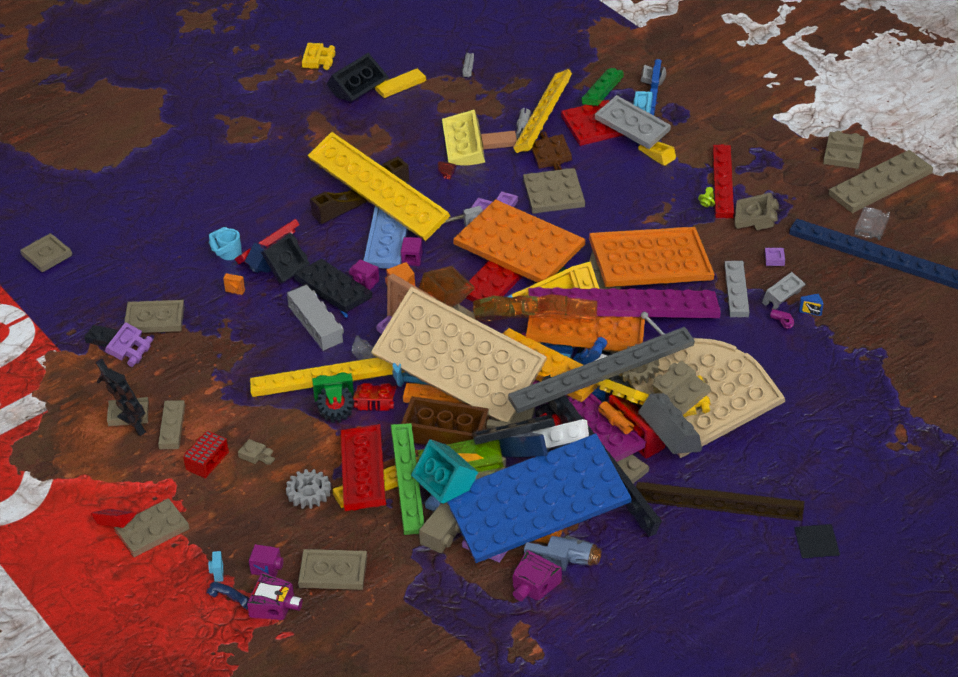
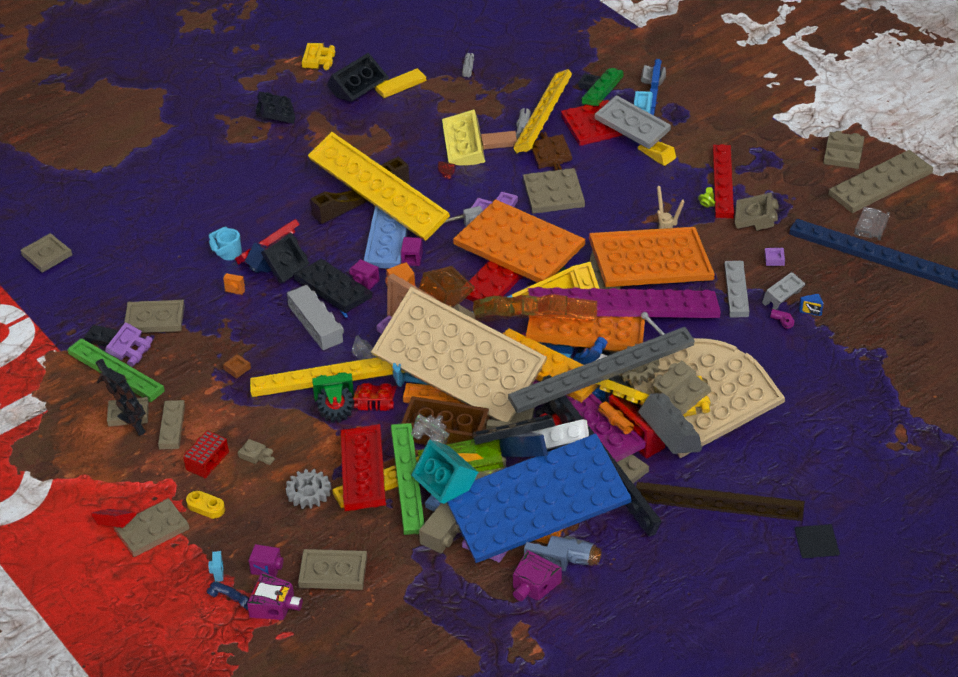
(138, 382): none -> bright green plate
(202, 504): none -> yellow plate
(237, 366): none -> dark orange plate
(275, 107): none -> black plate
(430, 427): none -> clear hips
(587, 81): none -> black plate
(666, 219): none -> tan plant

